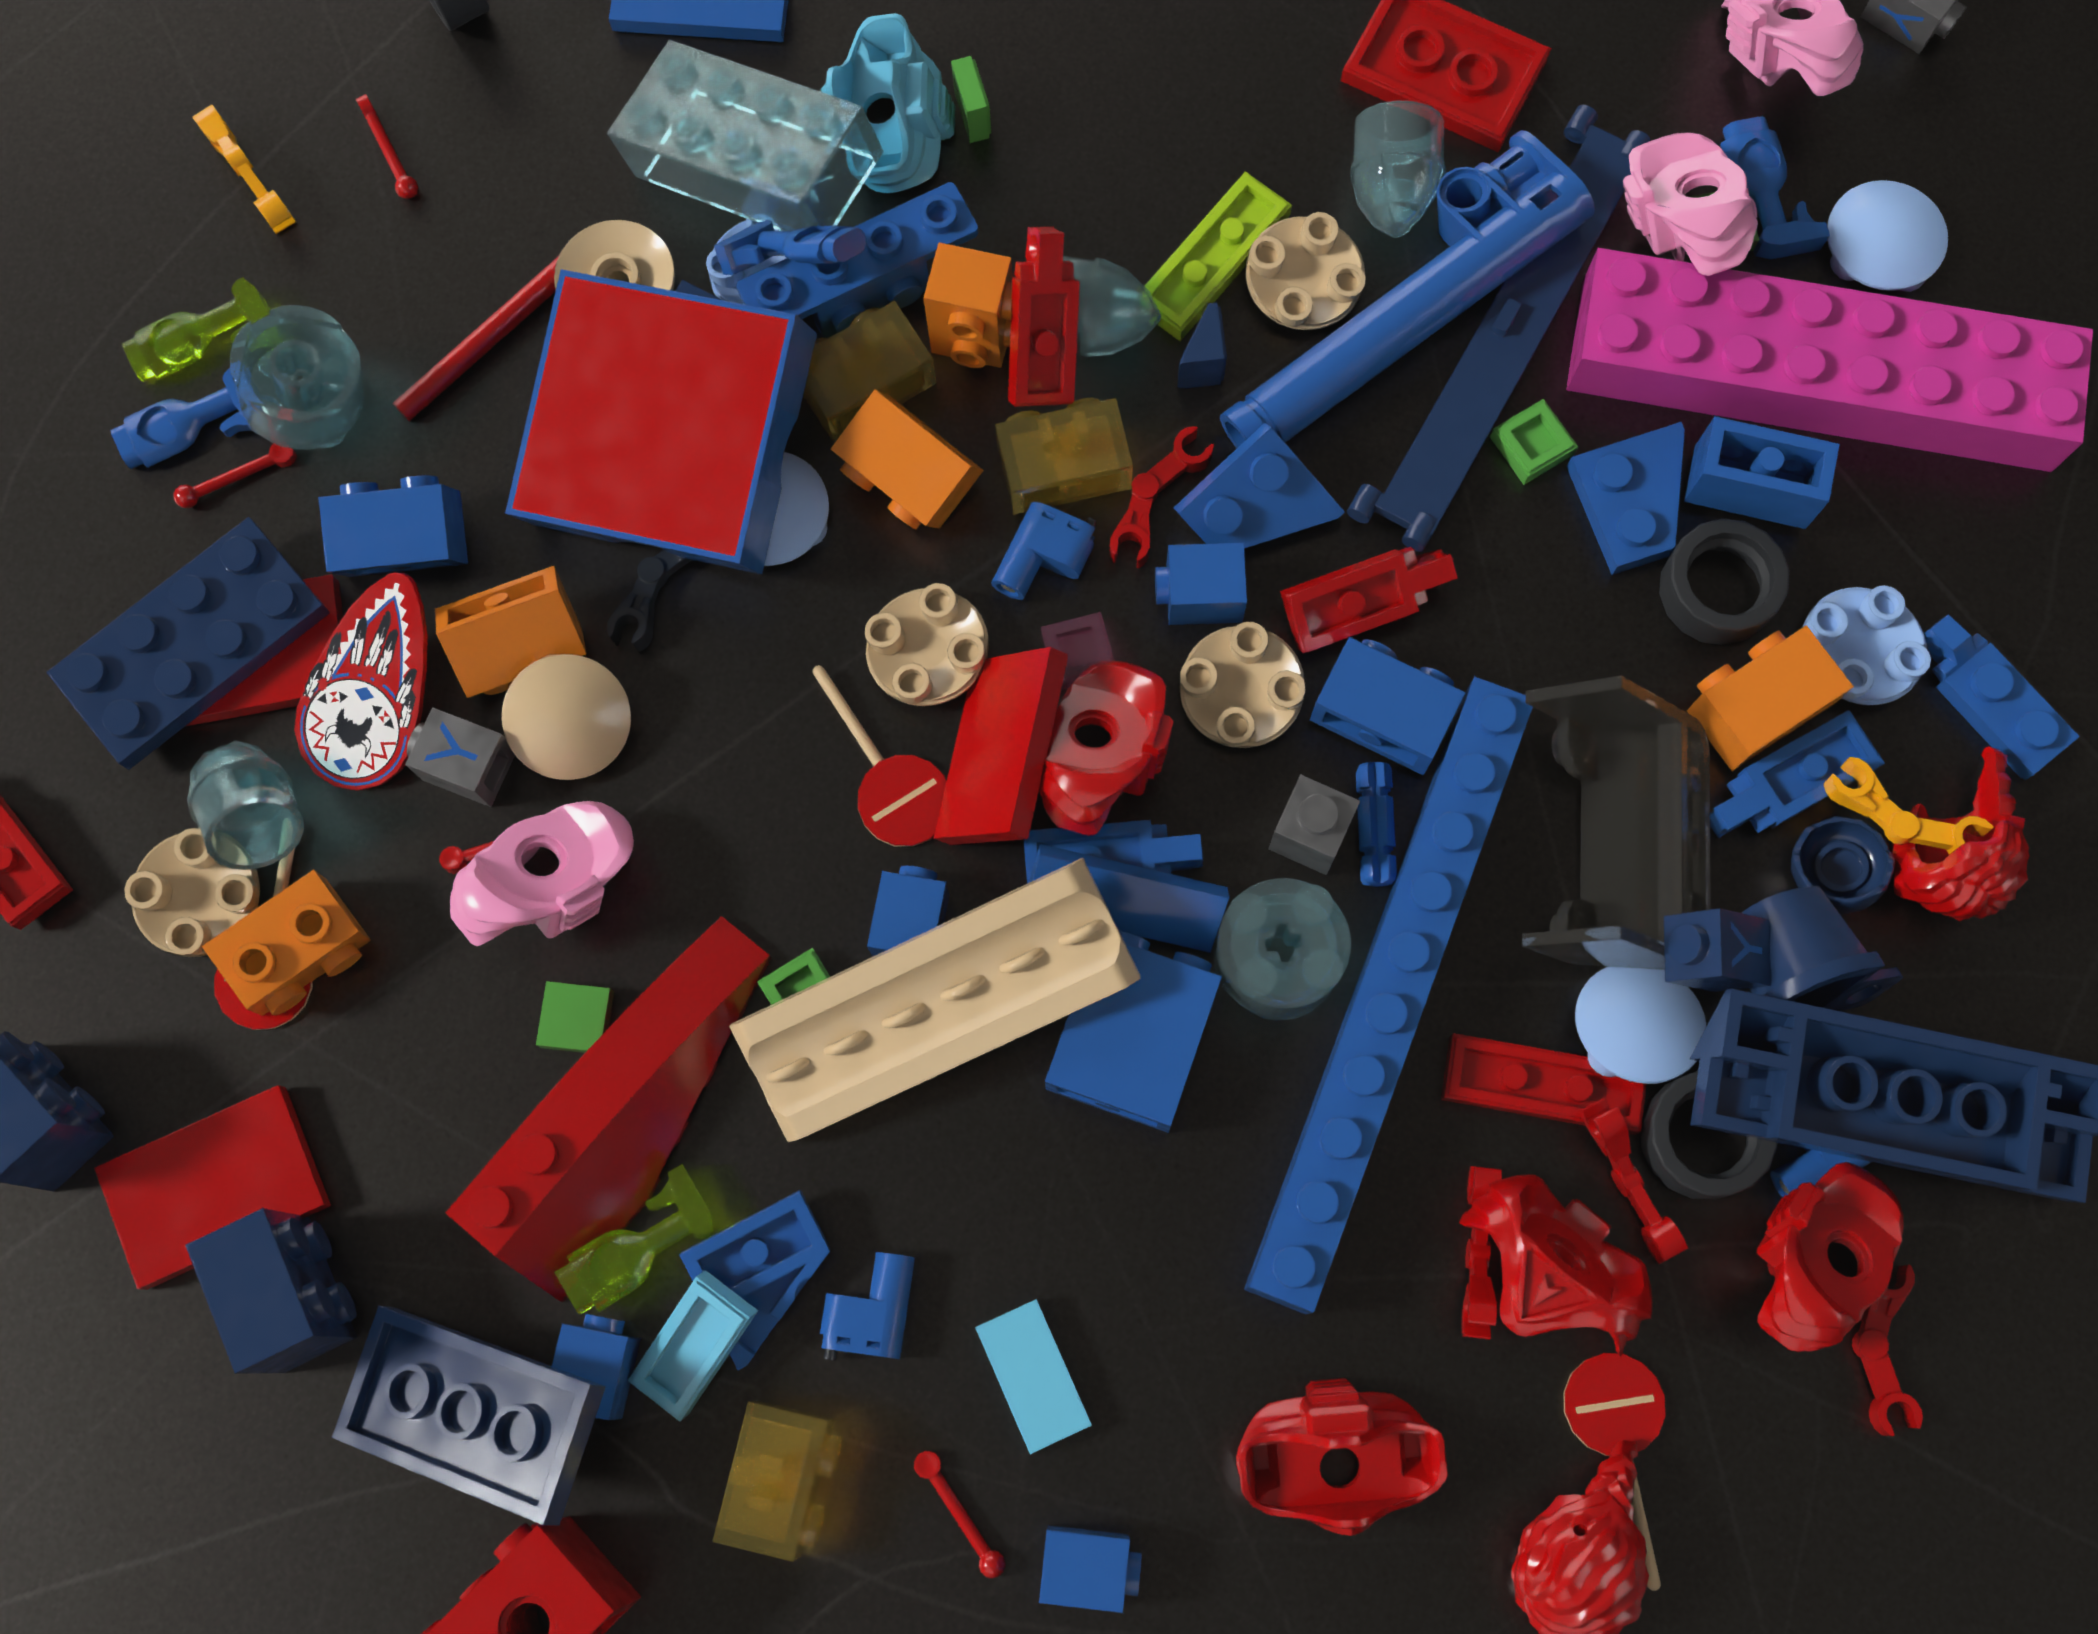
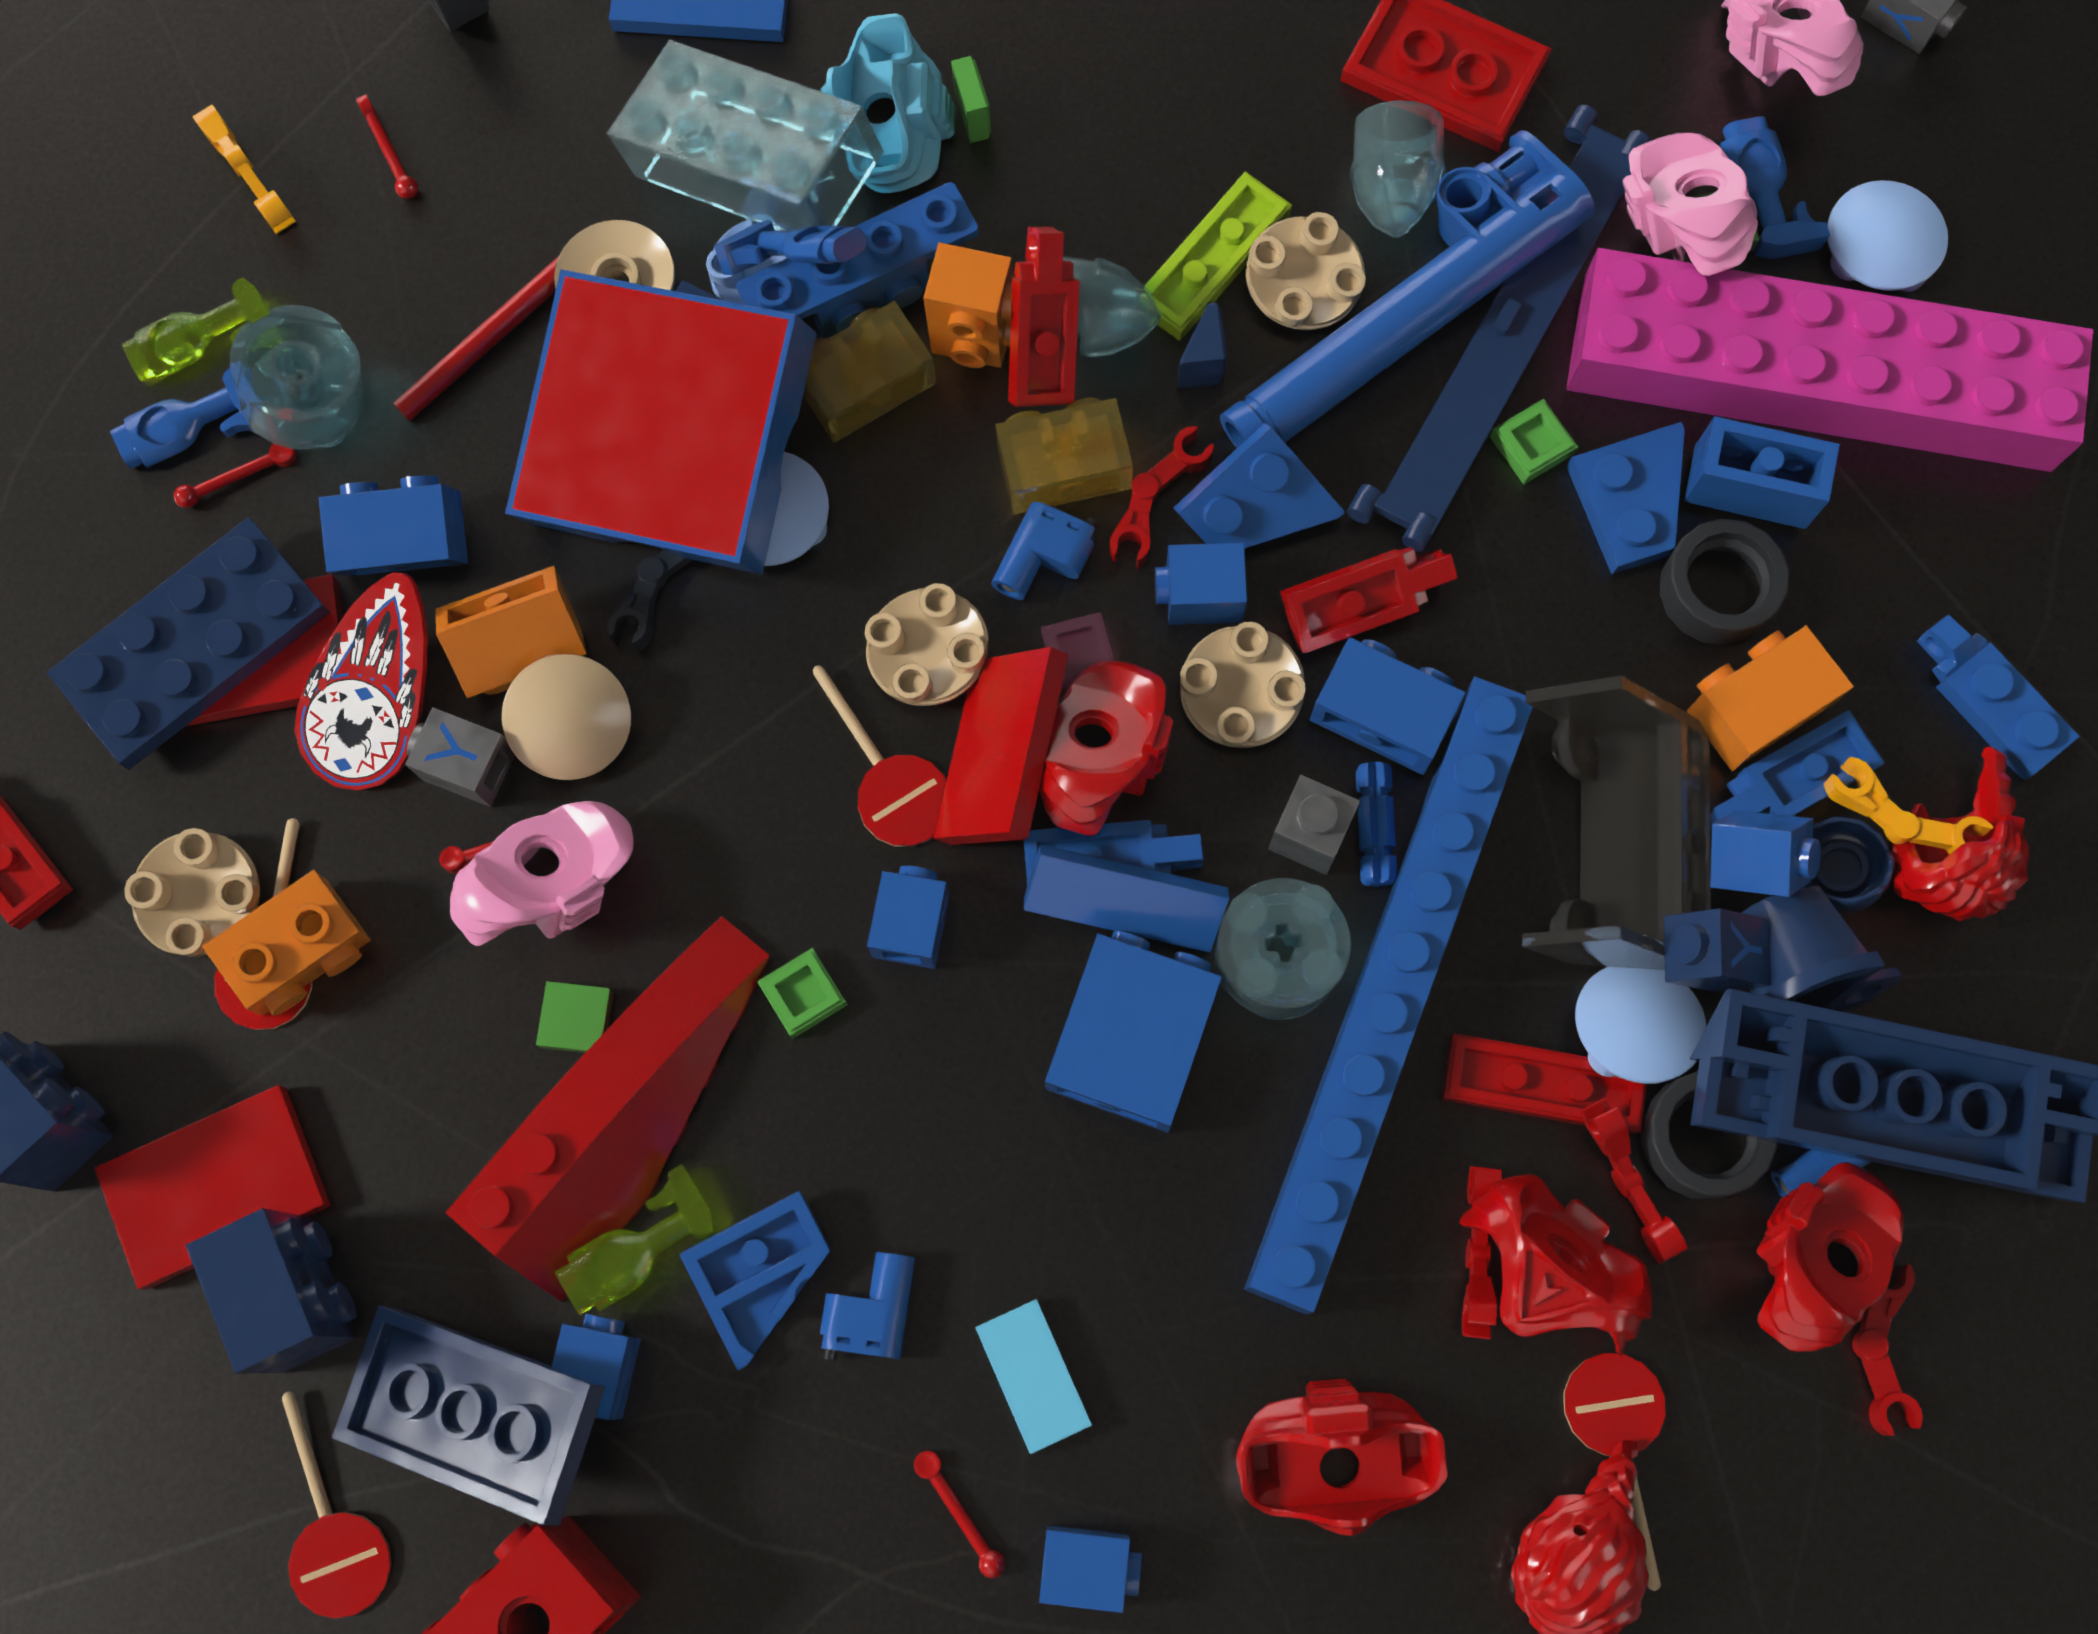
(244, 807): clear light blue helmet -> none
(343, 1556): none -> red piece
(692, 1345): medium azure tile -> none
(776, 1481): clear yellow brick -> none
(906, 461): orange brick -> none
(936, 1001): tan plate -> none
(1763, 853): none -> blue brick
(1871, 642): light blue dish -> none

